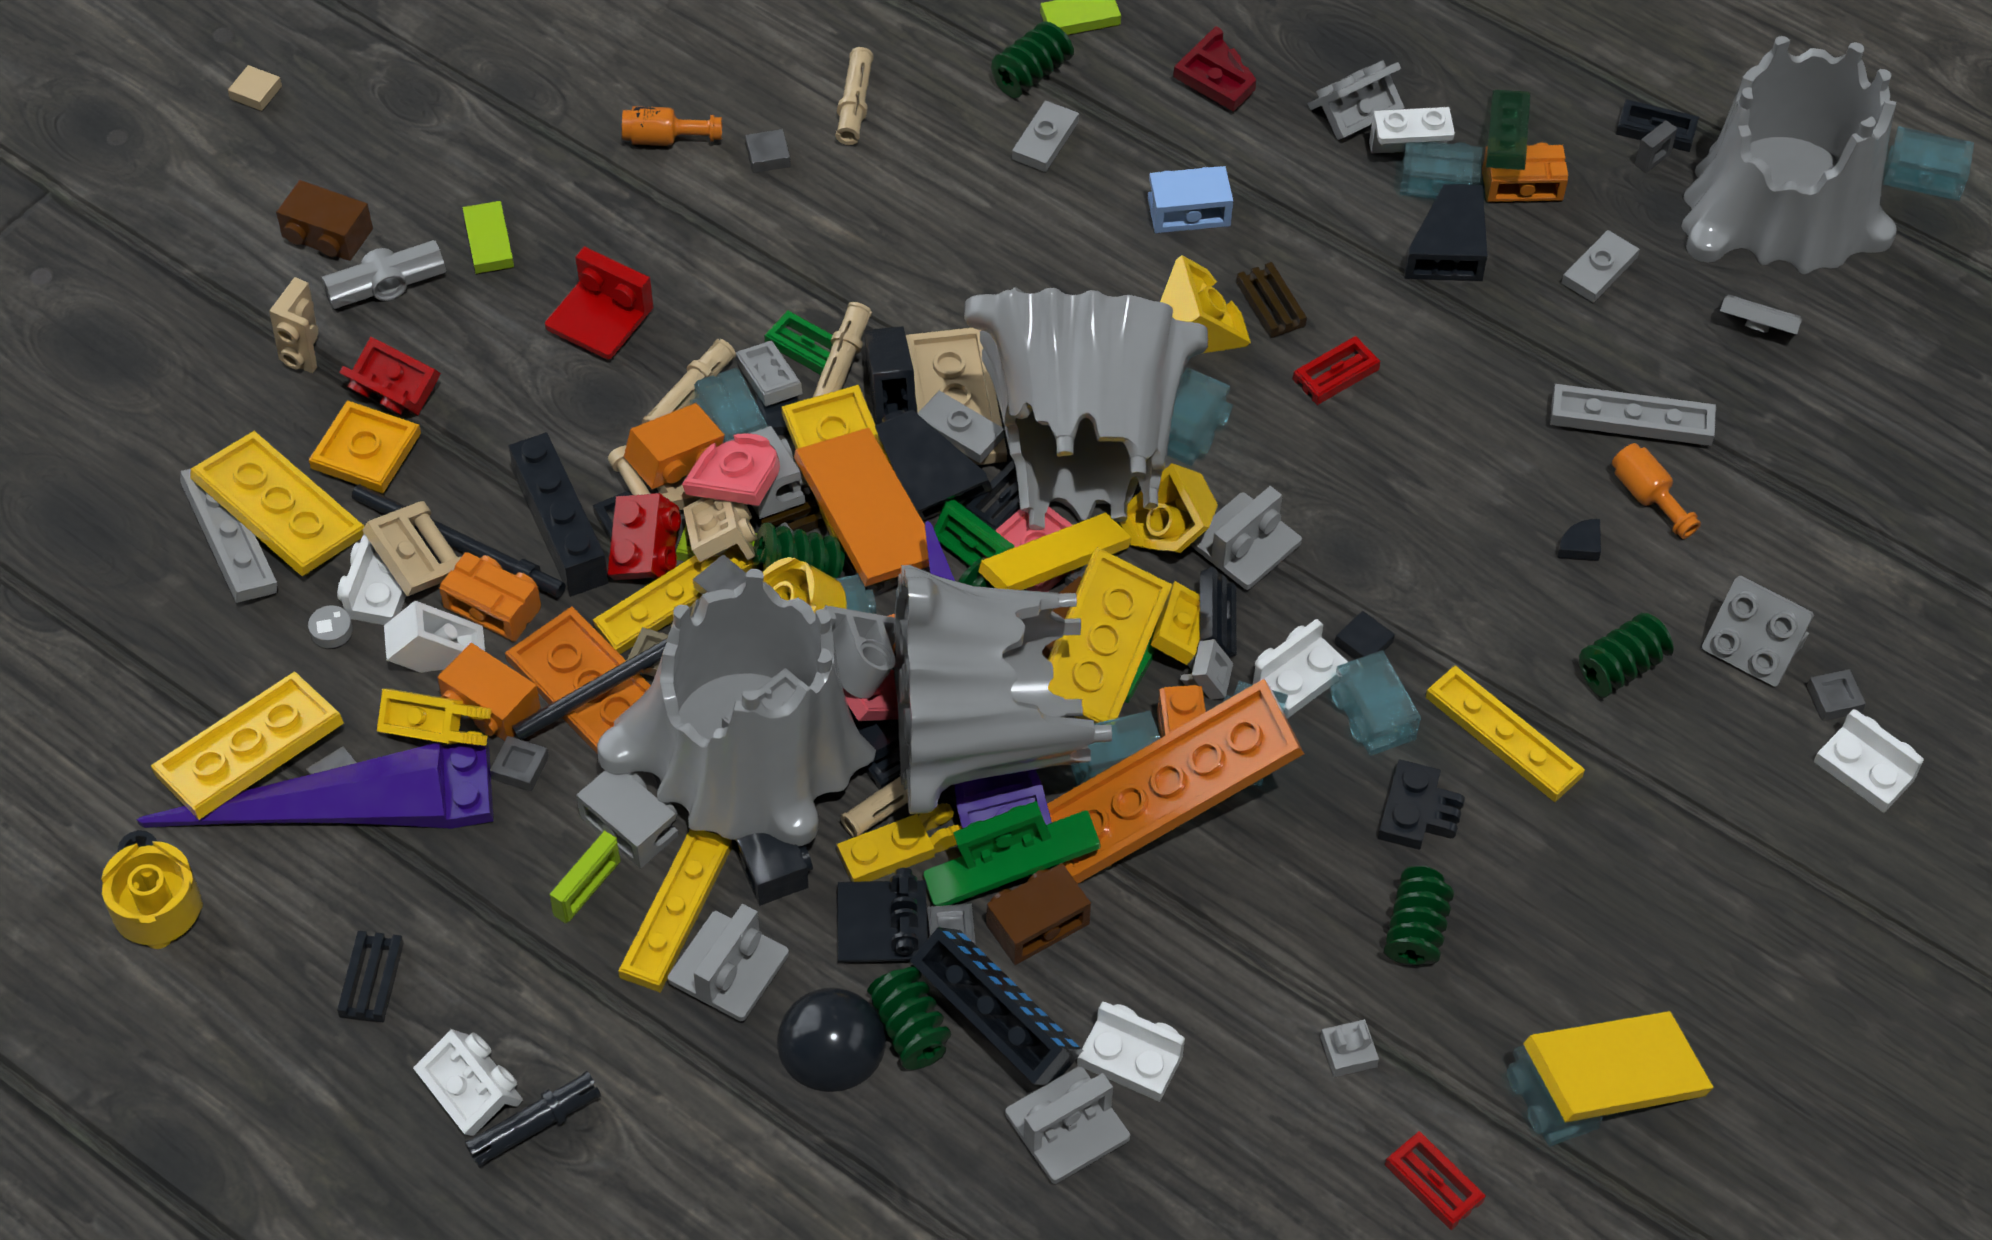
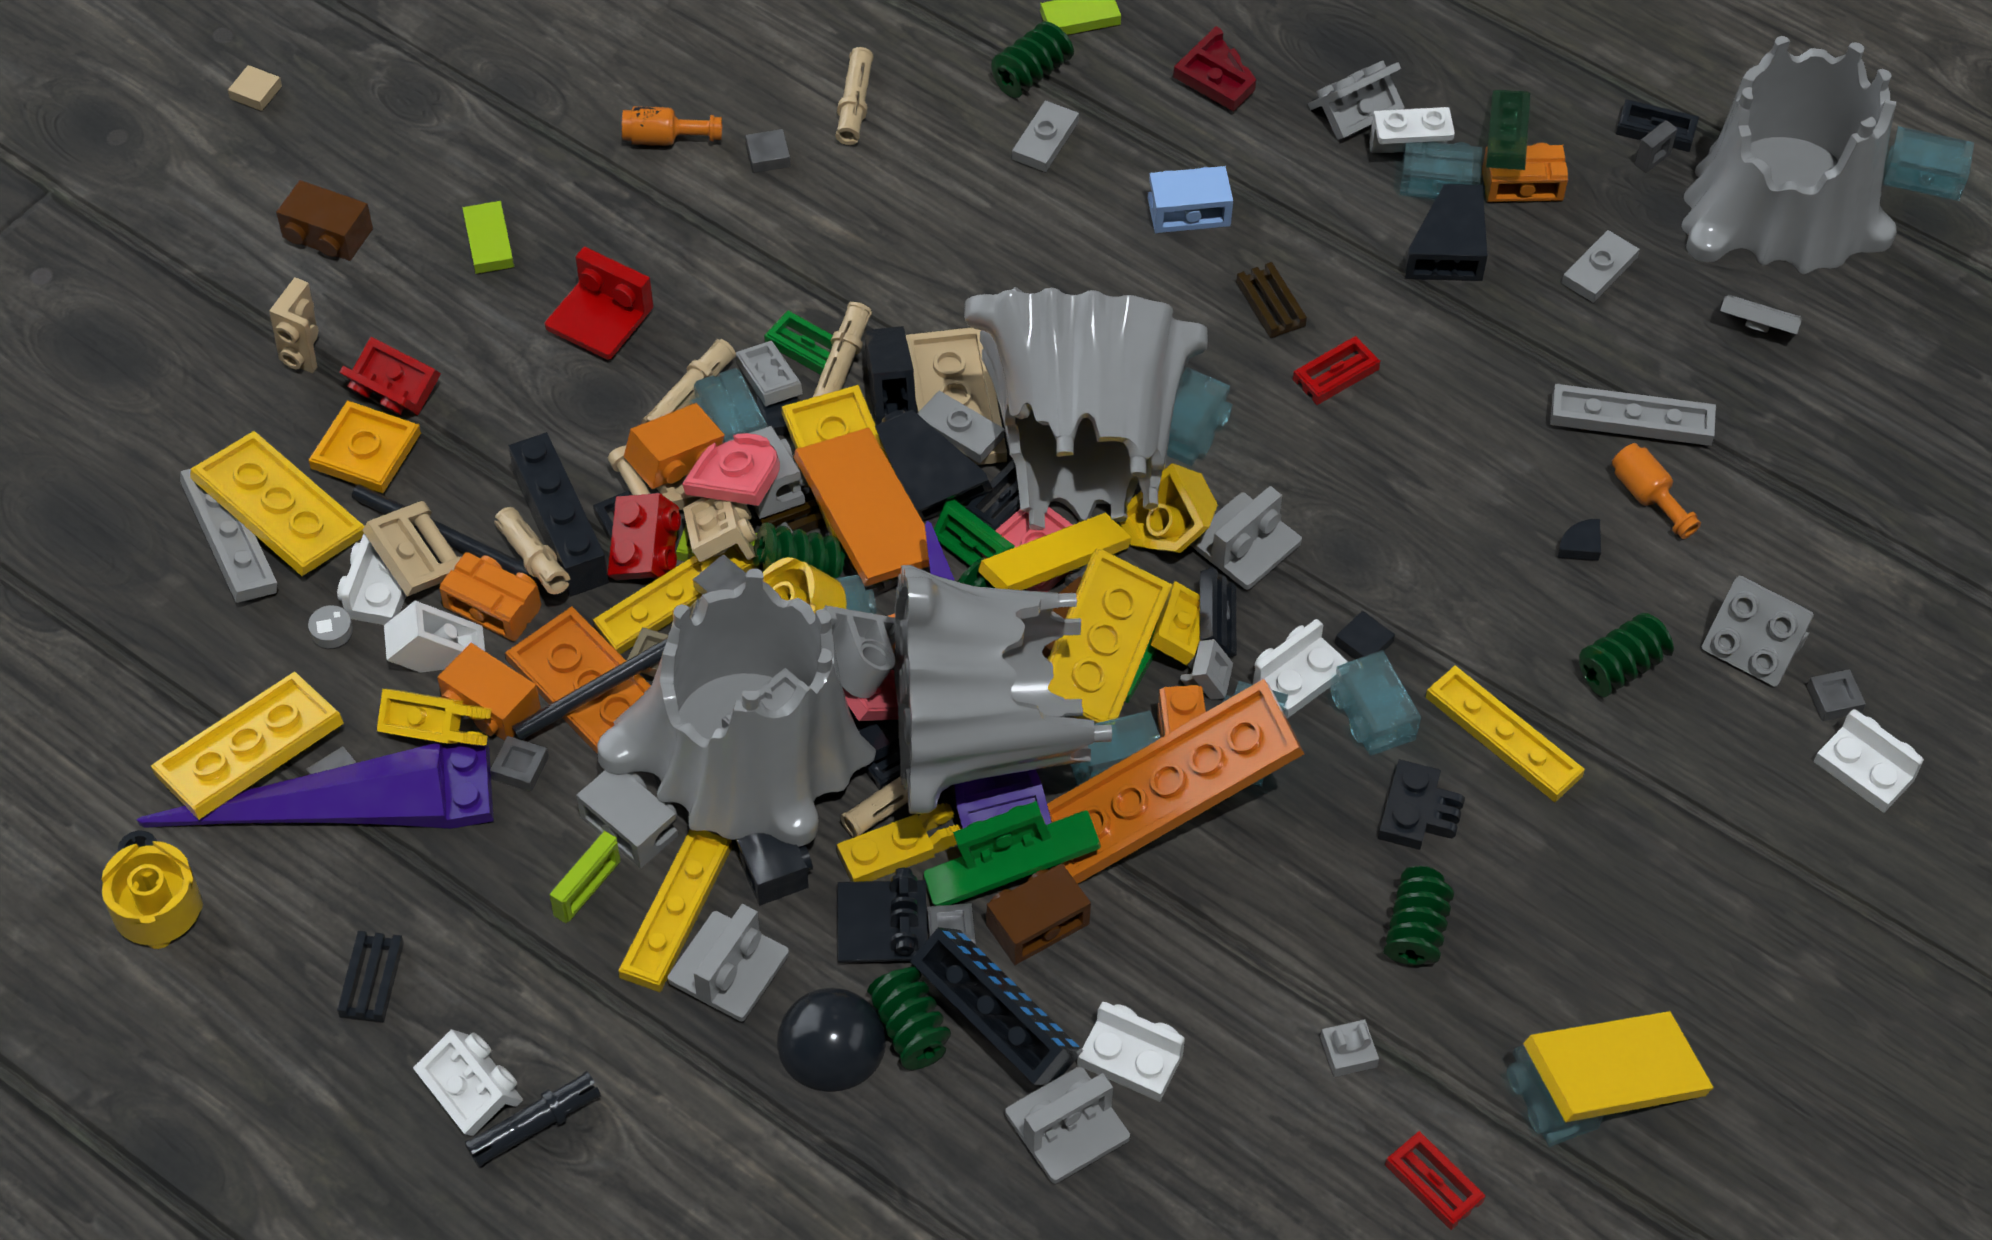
(383, 274): light grey piece -> none
(538, 558): none -> tan pin
(1196, 301): yellow slope -> none

